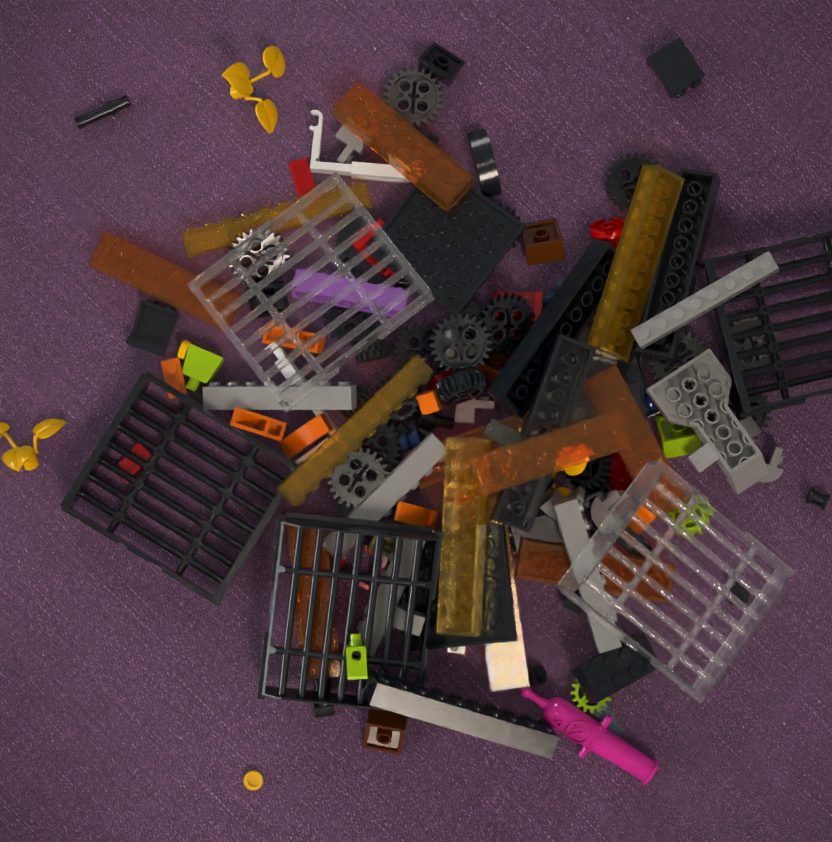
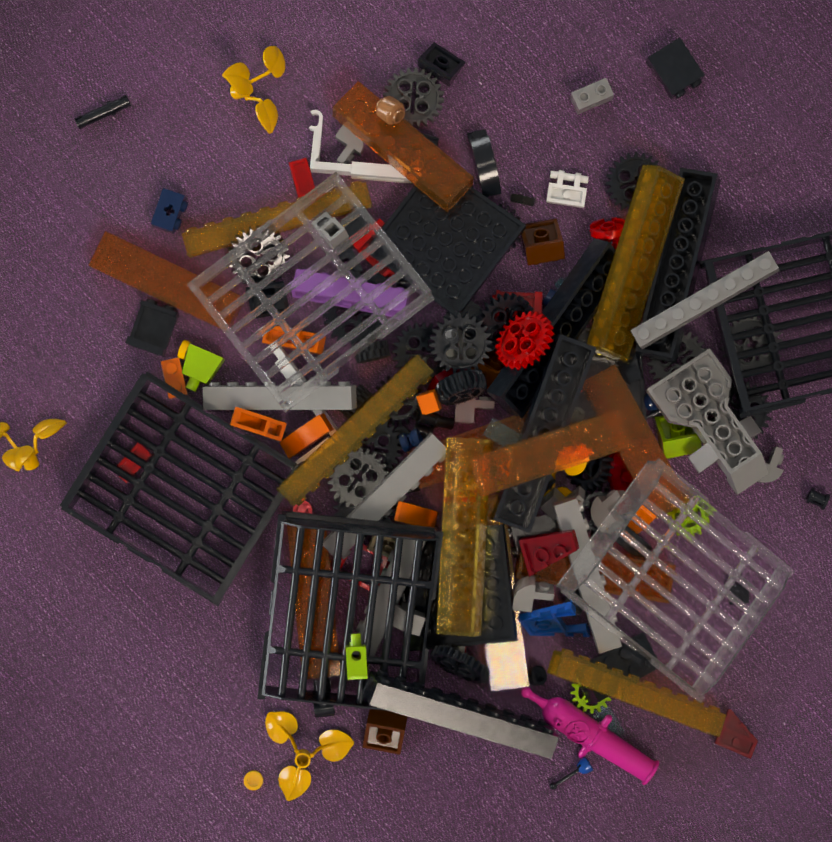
(168, 200): none -> dark blue brick
(293, 780): none -> yellow plant
(302, 508): none -> coral wheel
(330, 230): none -> light grey brick
(390, 110): none -> medium nougat head
(460, 664): none -> black gear
(522, 199): none -> pearl dark grey tile
(524, 340): none -> red gear
(527, 590): none -> light grey brick
(546, 549): none -> dark red wing
(549, 621): none -> blue wing
(566, 194): none -> white plate
(583, 767): none -> hinge
(591, 96): none -> light grey brick
(636, 693): none -> clear yellow brick
(736, 736): none -> dark red wing

